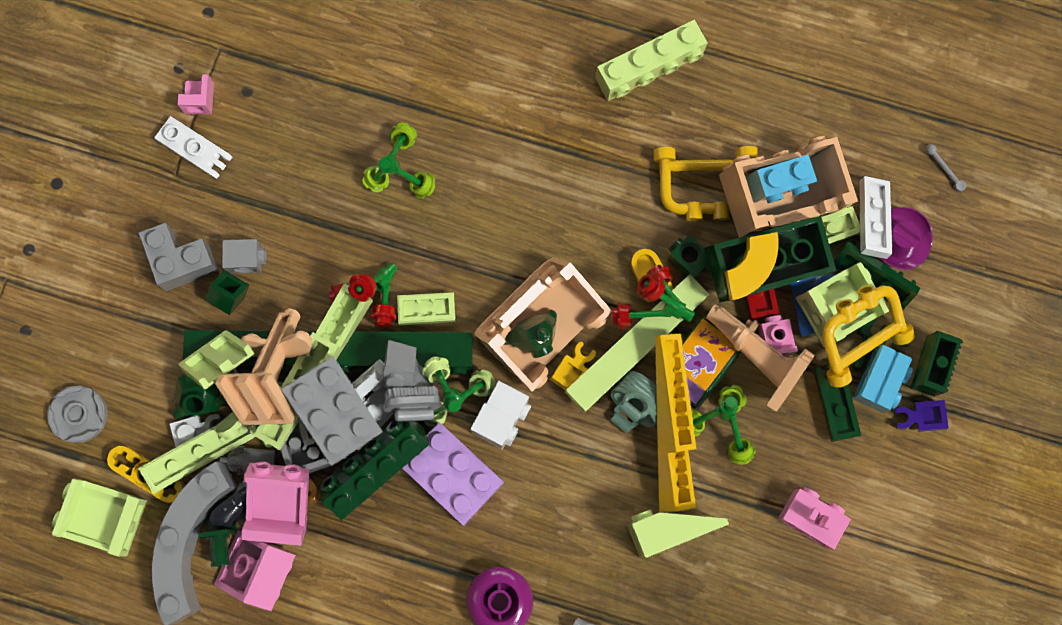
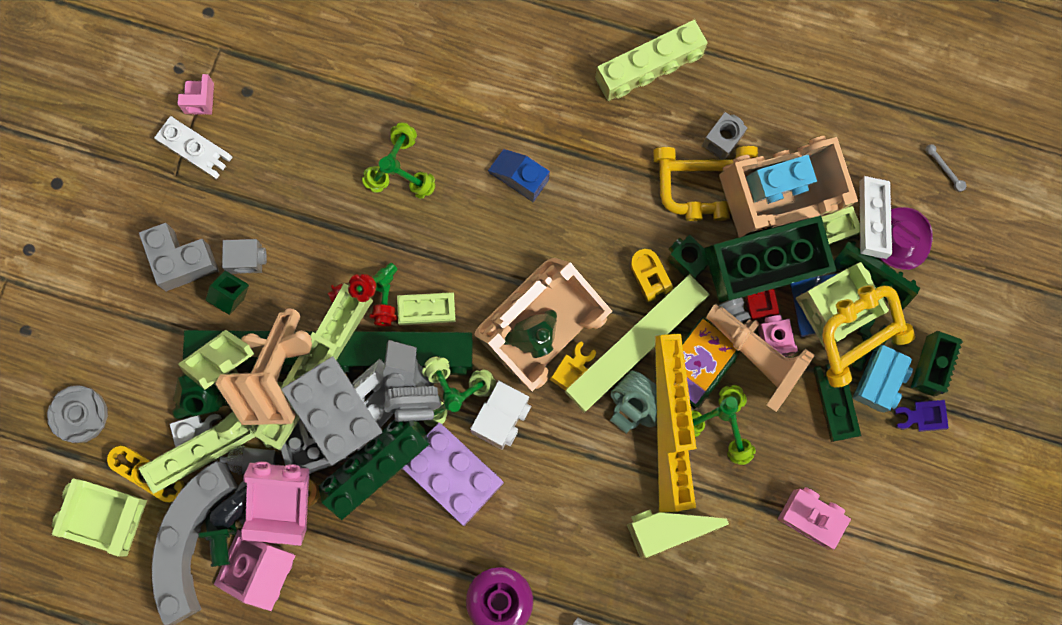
(520, 173): none -> blue slope
(652, 288): plant -> none
(717, 144): none -> light grey brick
(736, 308): none -> light grey wheel
(754, 267): yellow tile -> none

